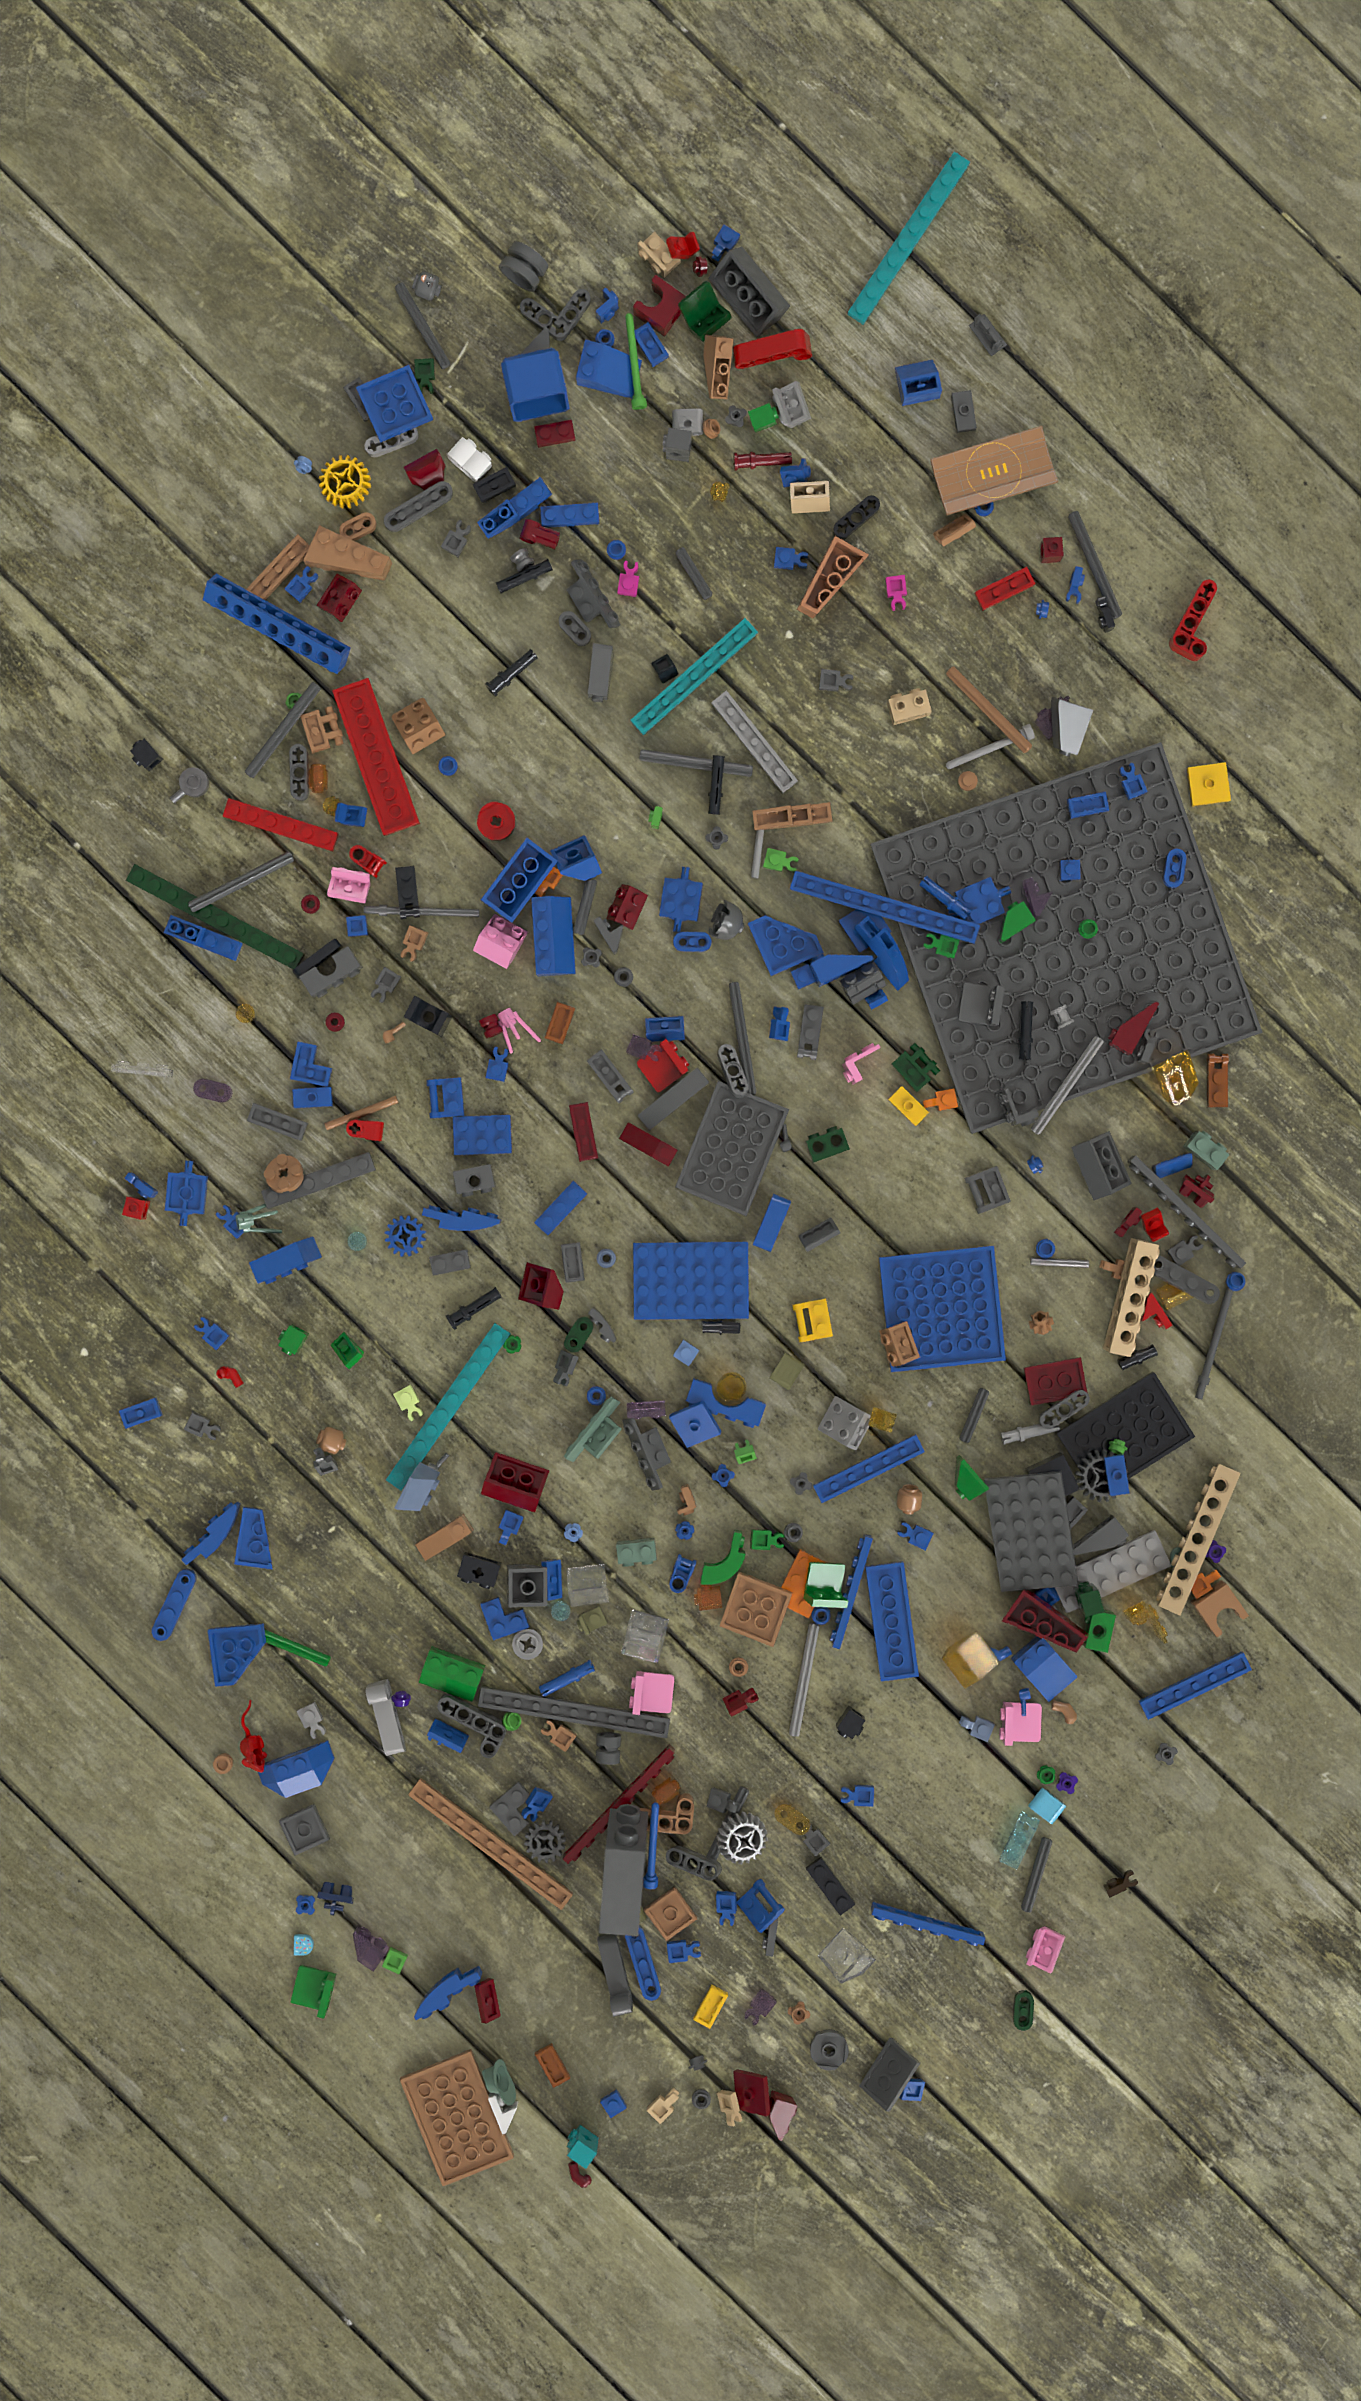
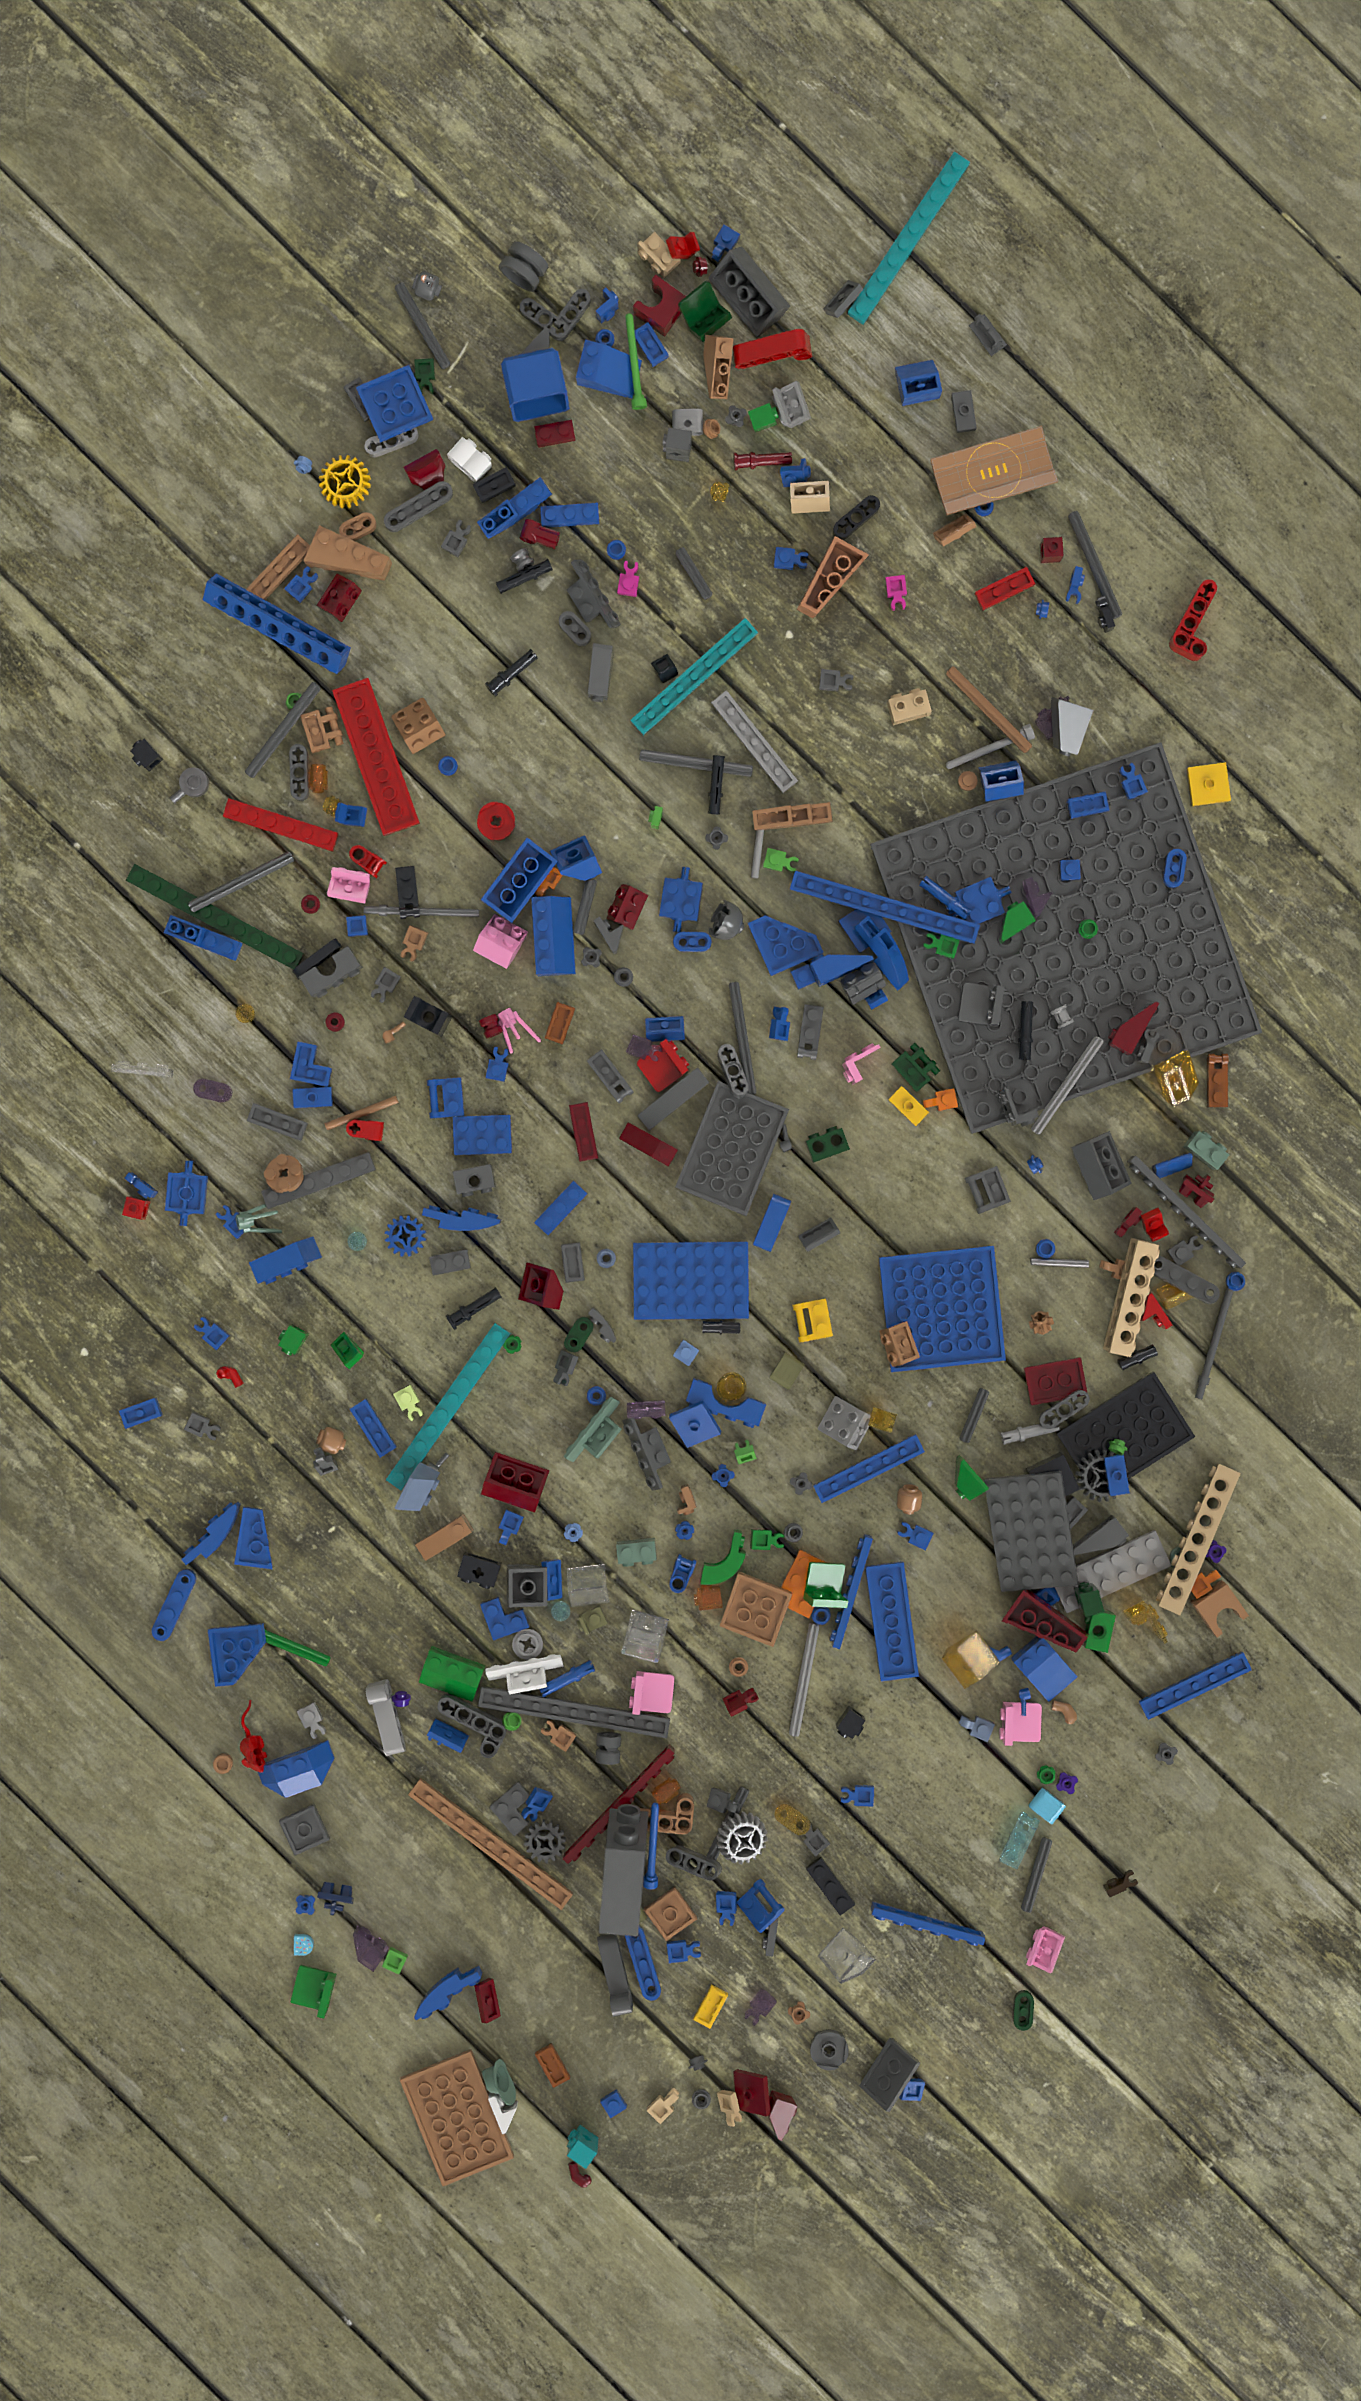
(373, 1428): none -> blue plate
(526, 1674): none -> white bracket
(843, 299): none -> dark grey plate
(1001, 780): none -> blue slope

